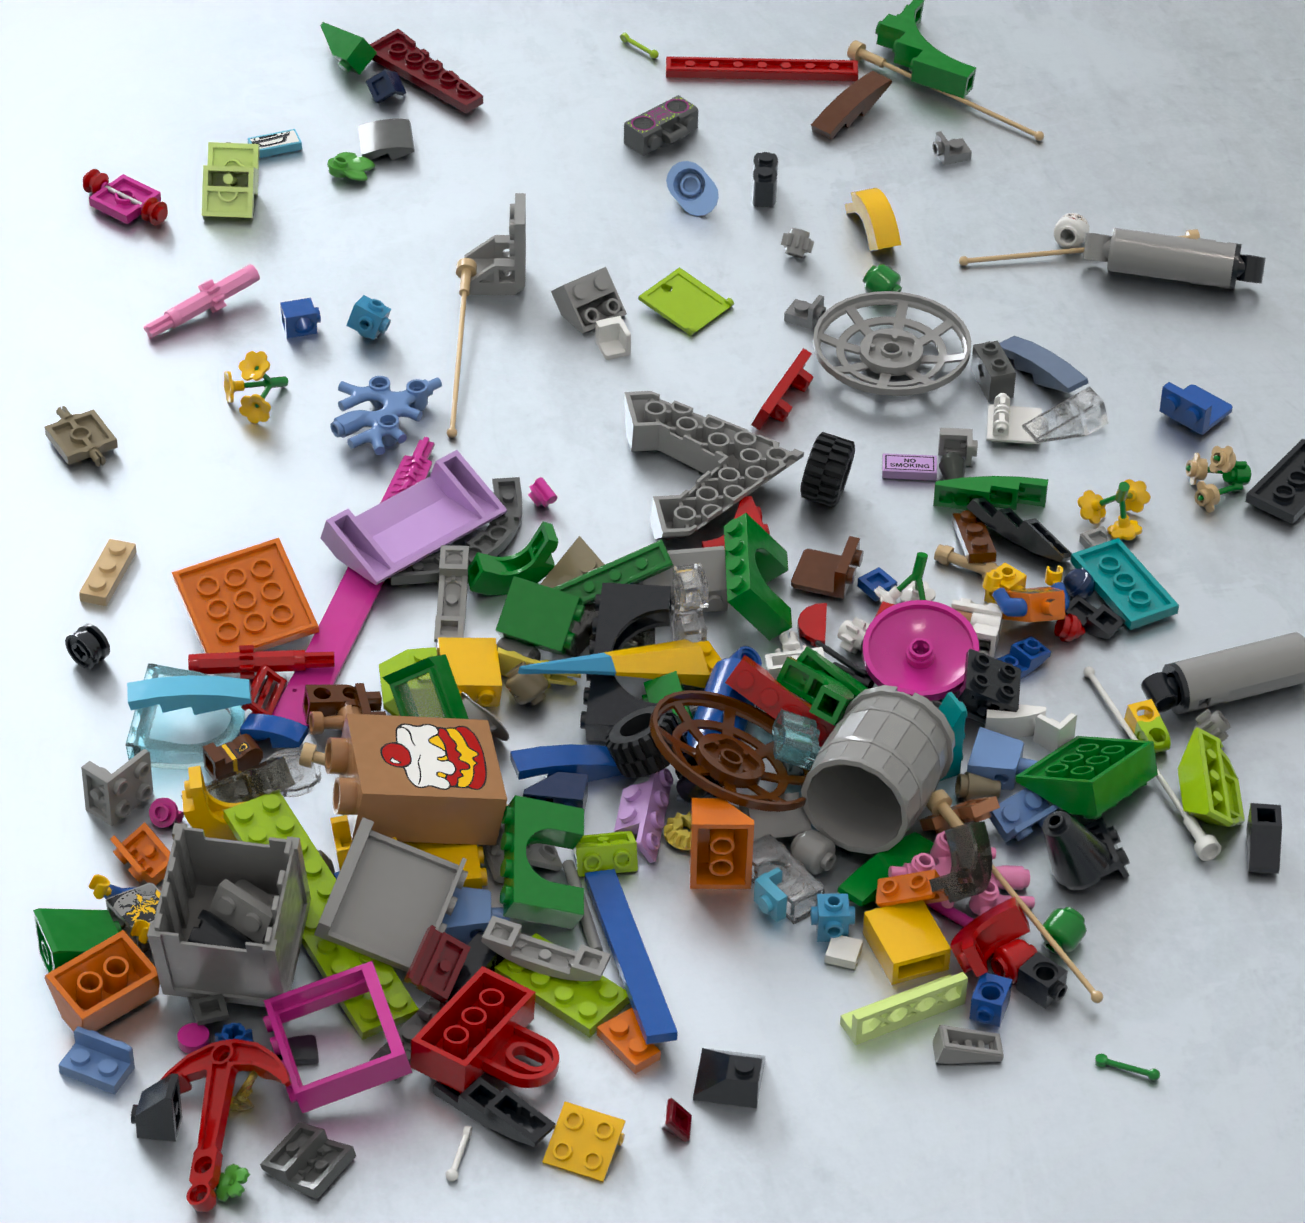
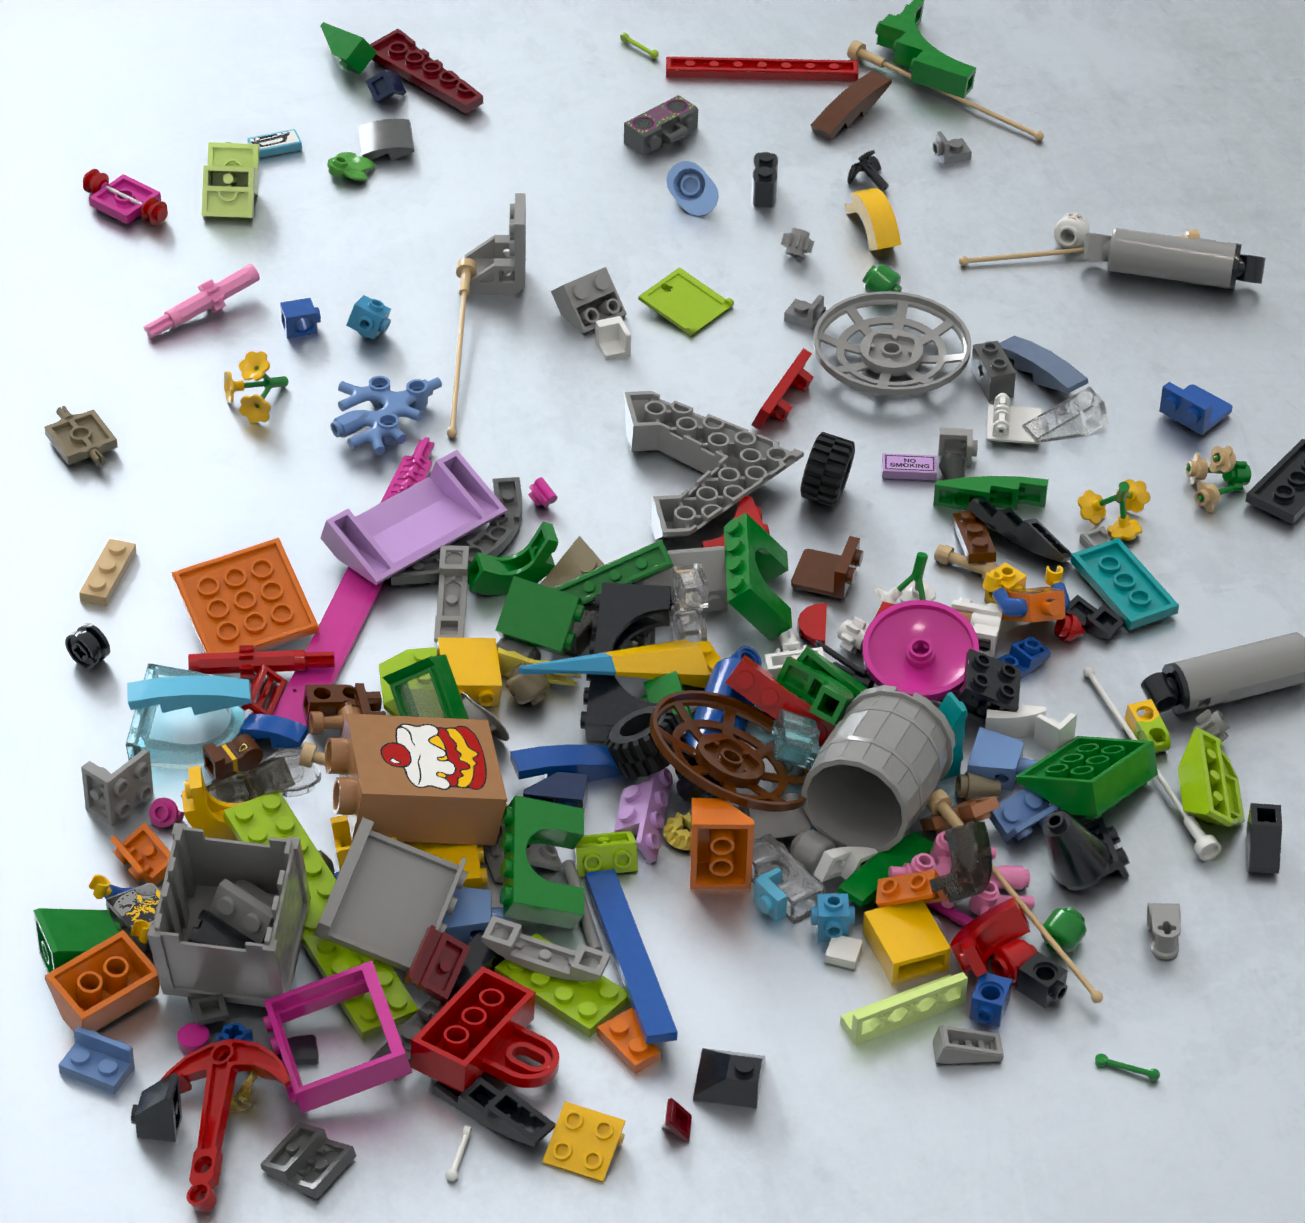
(231, 1182): bright green plant -> none
(842, 862): none -> white slope
(869, 165): none -> black plant
(873, 579): blue plate -> none
(1079, 582): dark blue piece -> none
(1164, 929): none -> light grey piece

